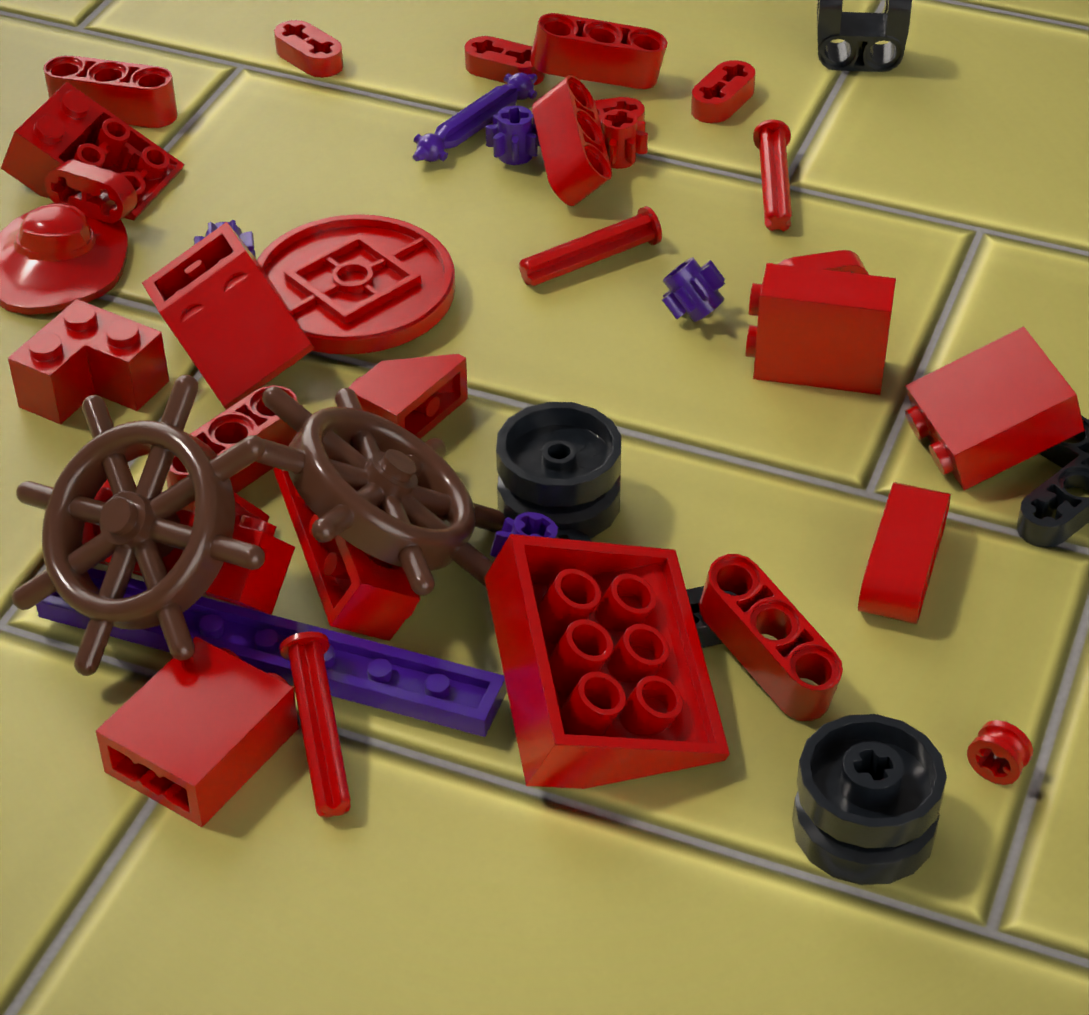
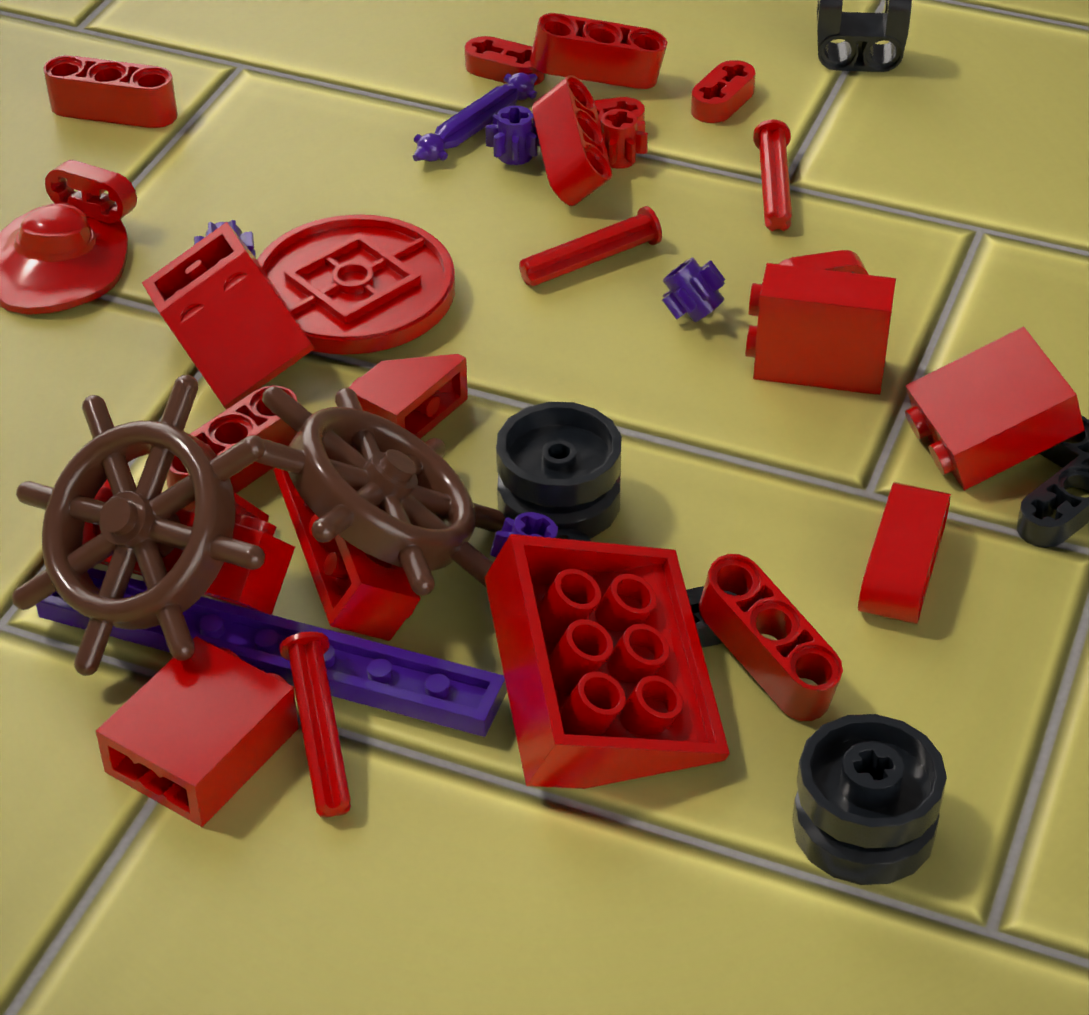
(82, 130): red slope -> none
(86, 355): red brick -> none
(308, 48): red beam -> none
(1000, 752): red bush -> none

